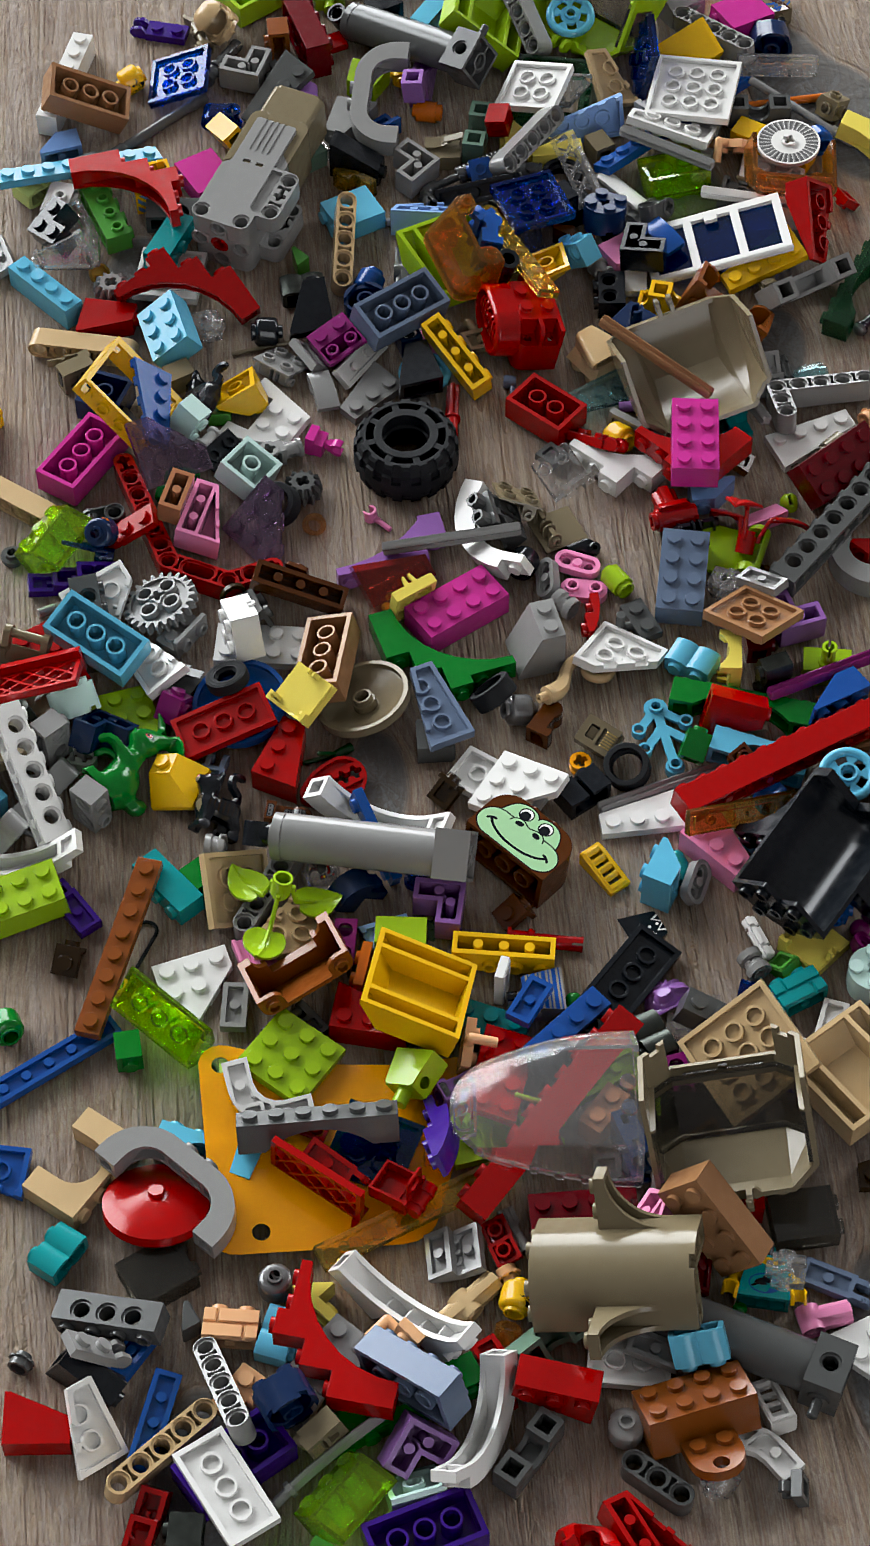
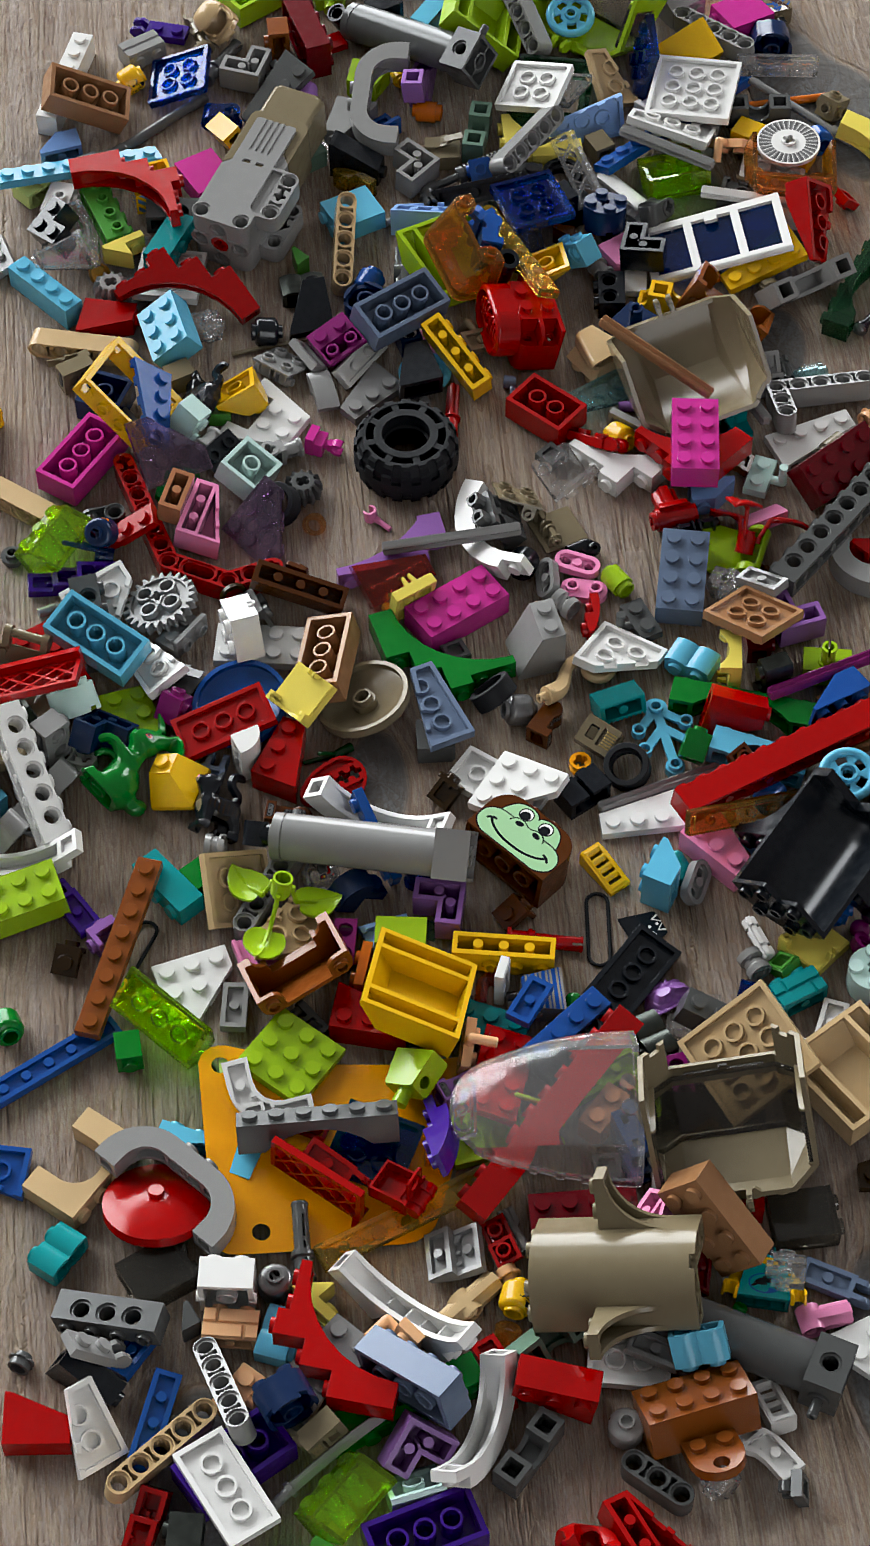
(90, 804): light grey brick -> none
(98, 934): none -> medium lavender bracket
(121, 251): none -> light yellow slope
(142, 49): none -> light grey brick
(227, 1281): none -> white brick
(231, 686): black tyre -> none
(246, 750): none -> white brick
(301, 1234): none -> dark grey pin
(456, 648): none -> dark grey tile
(482, 987): none -> clear red arm
(498, 120): red brick -> none
(587, 928): none -> black piece
(618, 702): none -> teal brick
(660, 228): blue slope -> none
(762, 475): none -> light aqua plate
(784, 502): lime hinge -> none

